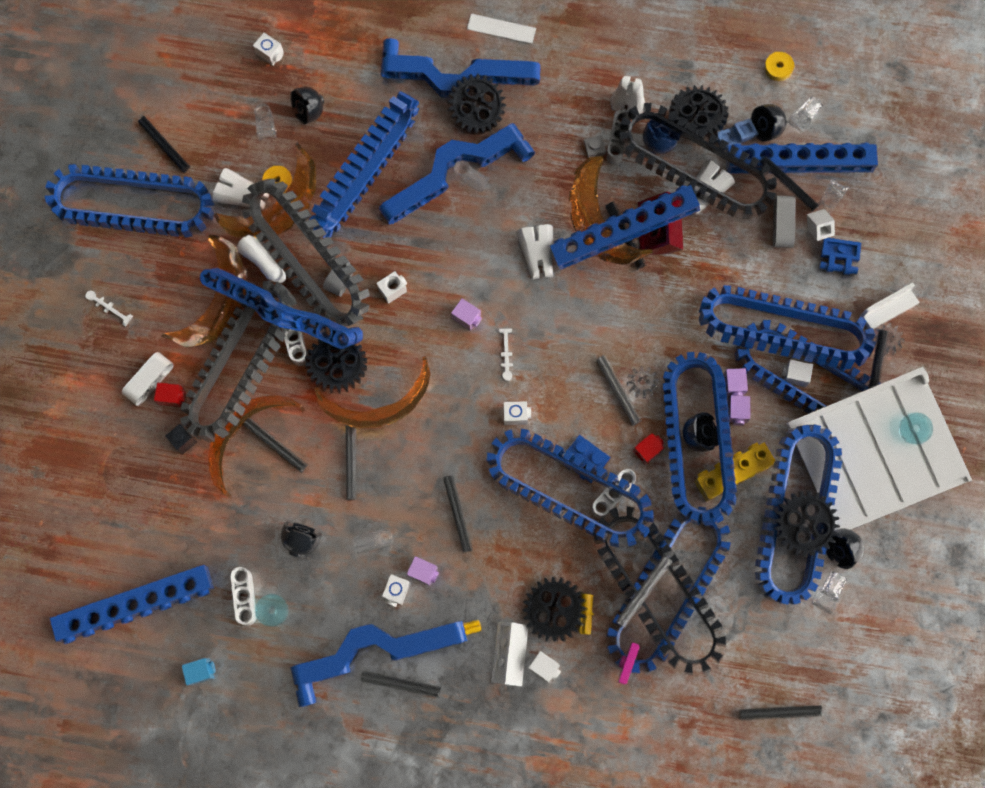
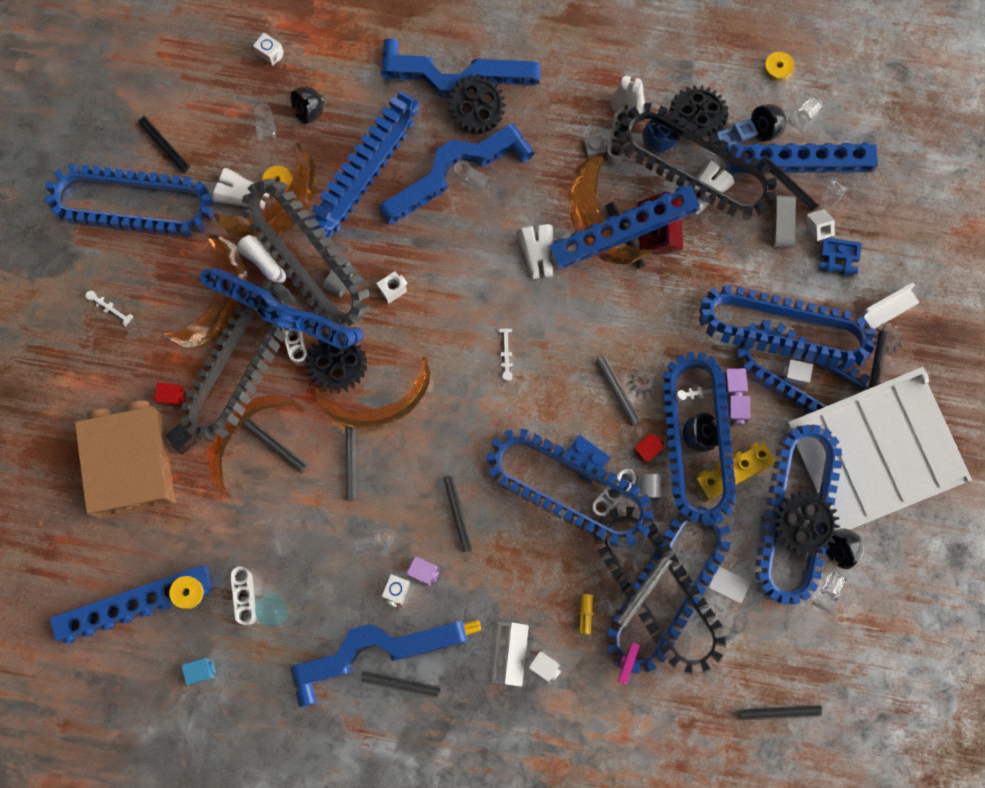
(124, 461): none -> medium nougat brick
(146, 379): white beam -> none
(177, 592): none -> yellow piece
(299, 539): black cylinder -> none
(466, 314): lavender brick -> none
(501, 28): white sticker -> none
(516, 413): white brick -> none
(572, 613): black gear -> none
(650, 485): none -> light grey piece
(681, 395): none -> white piece
(730, 584): none -> white sticker
(924, 424): clear light blue piece -> none

